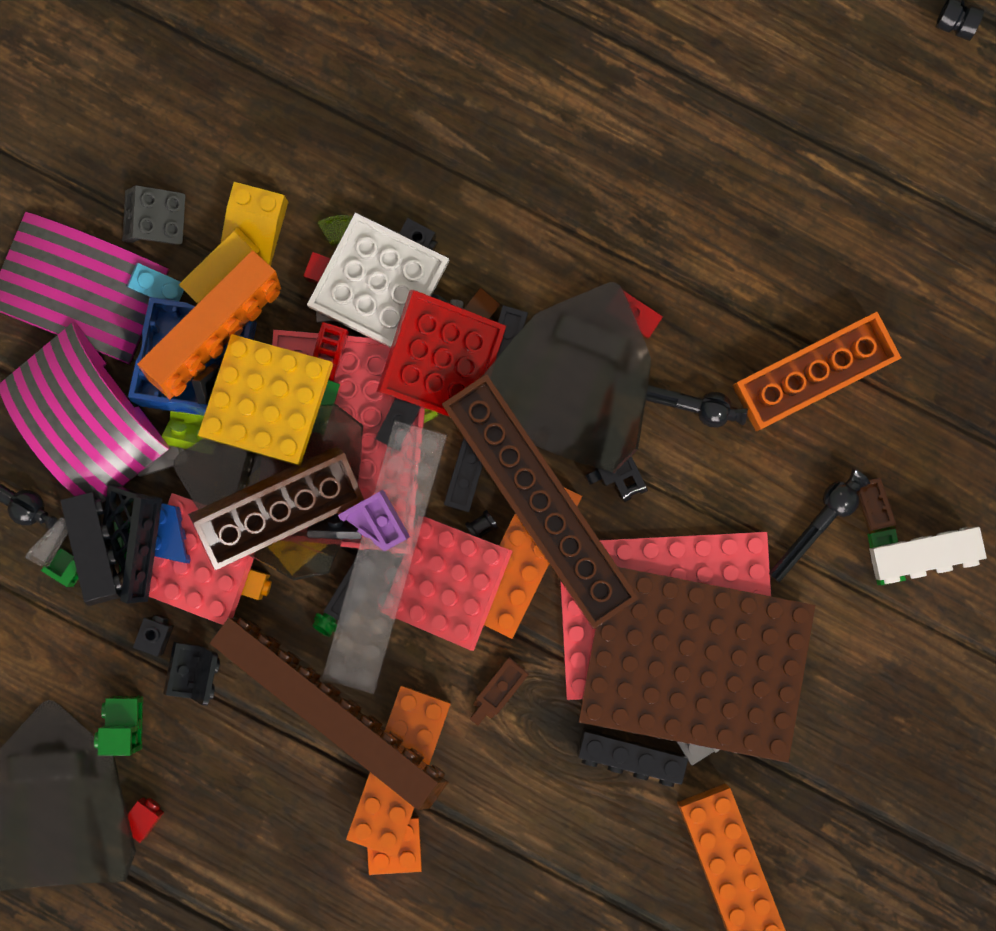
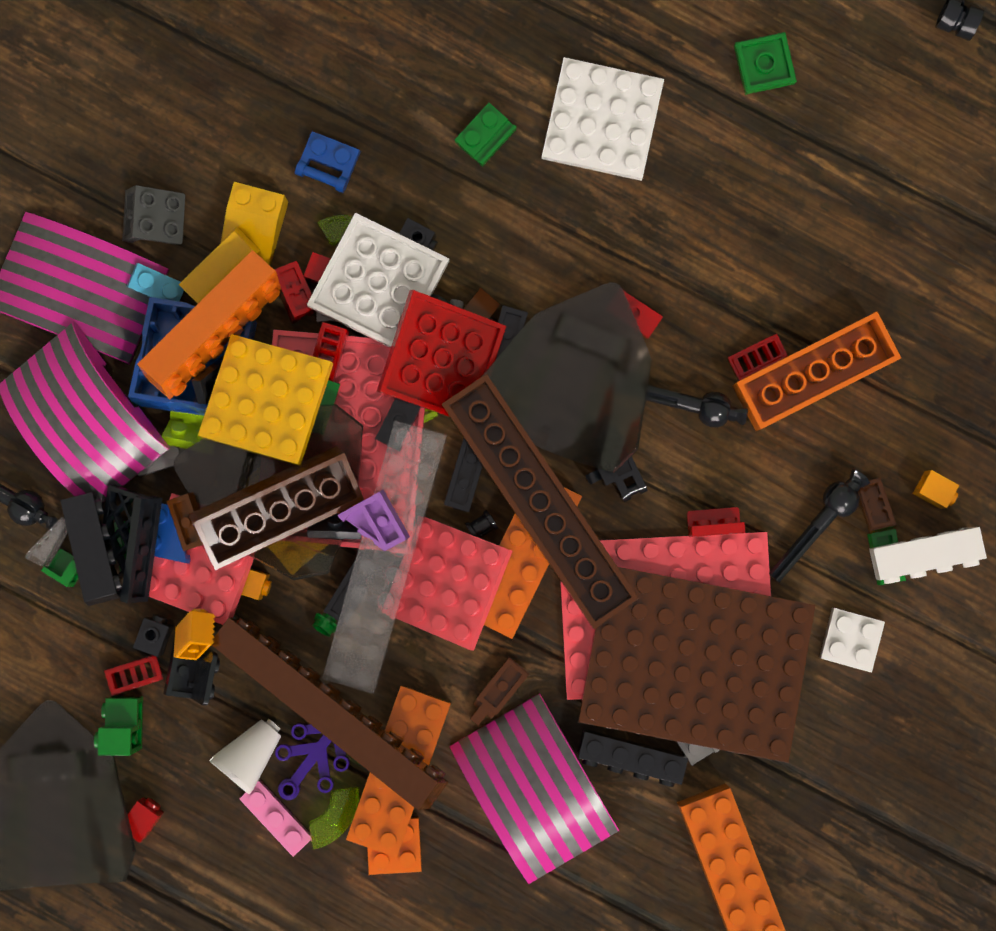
(109, 673): none -> red slope
(179, 510): none -> reddish brown plate
(194, 634): none -> light orange brick
(248, 754): none -> white cone
(276, 818): none -> bright pink plate
(294, 291): none -> red hinge
(316, 752): none -> dark purple plant
(330, 154): none -> blue plate
(335, 818): none -> clear neon green tile
(485, 134): none -> green plate
(533, 789): none -> slope
(602, 119): none -> white plate
(714, 522): none -> red bracket
(765, 63): none -> green plate
(778, 347): none -> red slope
(851, 639): none -> white plate
(936, 489): none -> light orange brick

